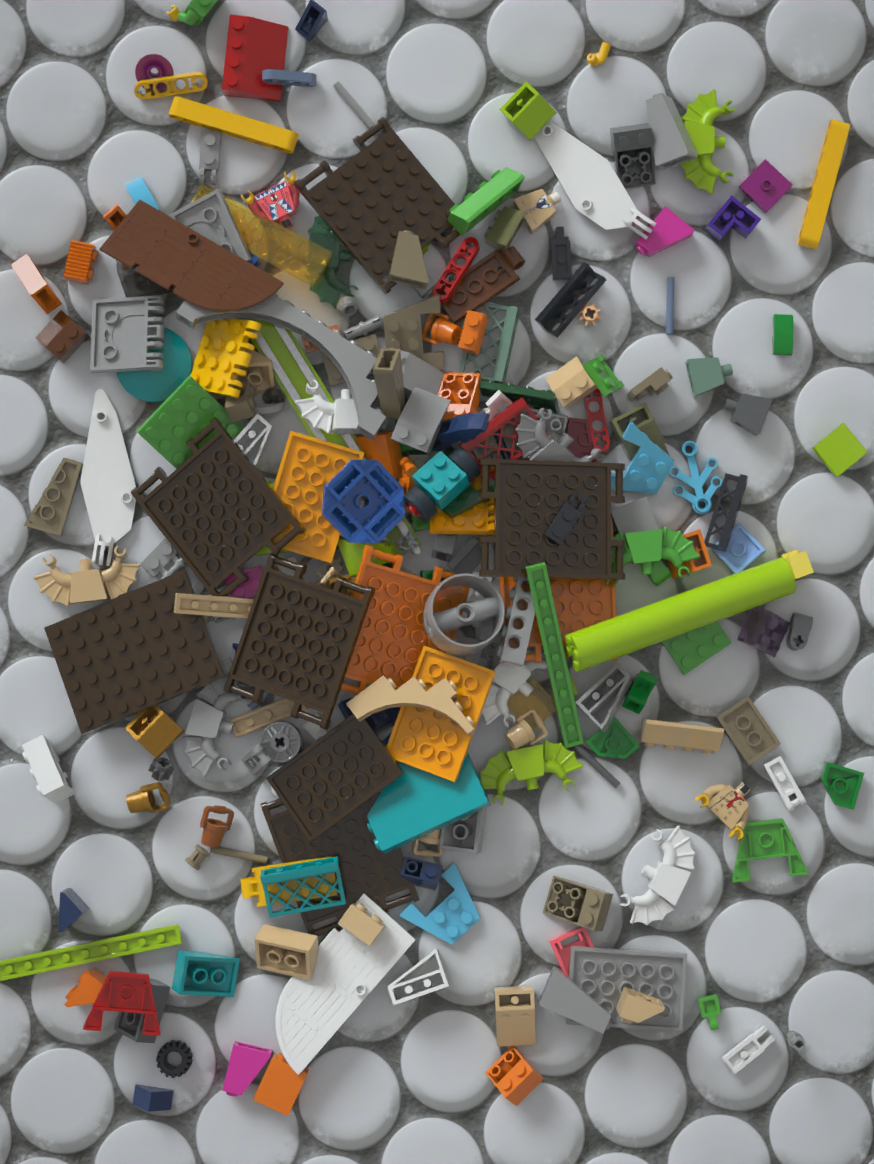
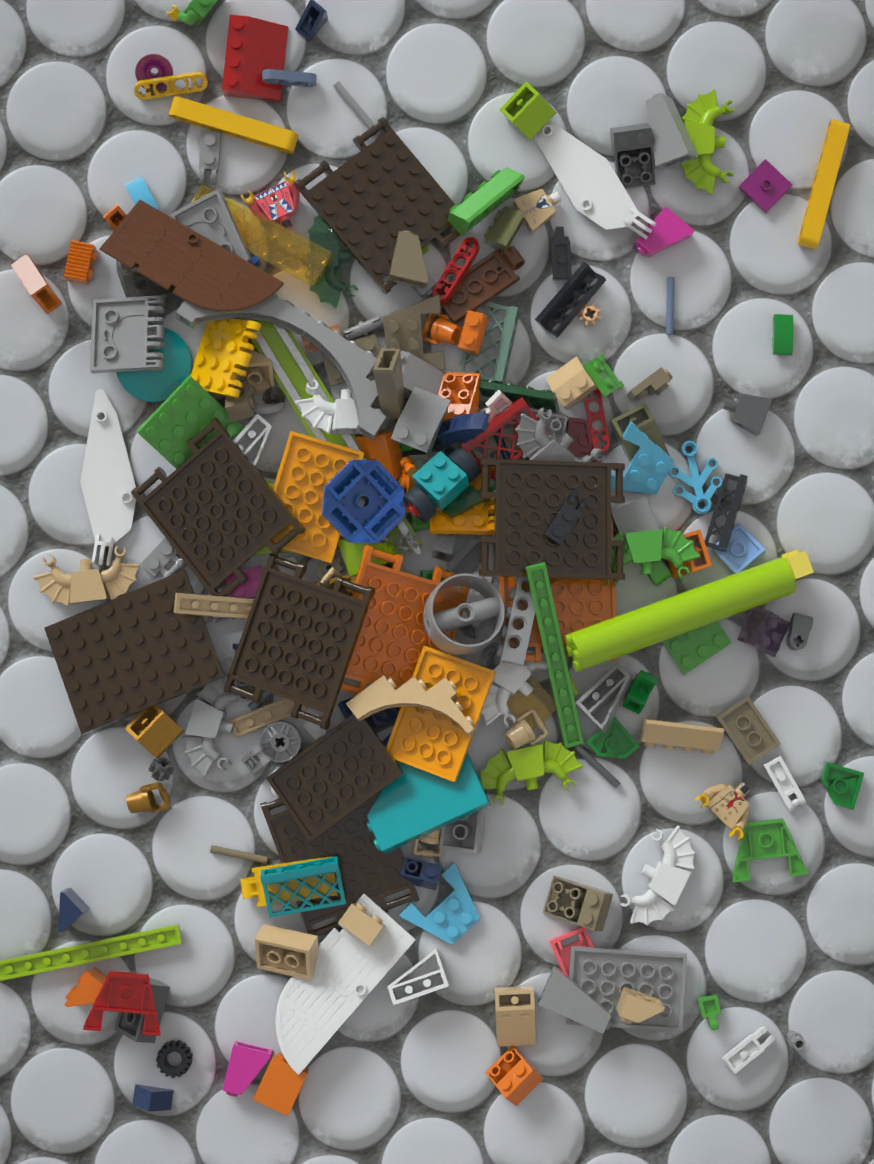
(47, 770): white wedge -> none
(54, 505): dark tan wing -> none
(62, 336): reddish brown slope -> none
(197, 857): dark tan bush -> none
(205, 974): teal slope -> none
(215, 829): dark orange piece -> none
(347, 306): light grey piece -> none
(600, 57): yellow arm -> none
(706, 374): sand green torso -> none
(735, 216): dark purple brick -> none
(839, 450): lime slope -> none

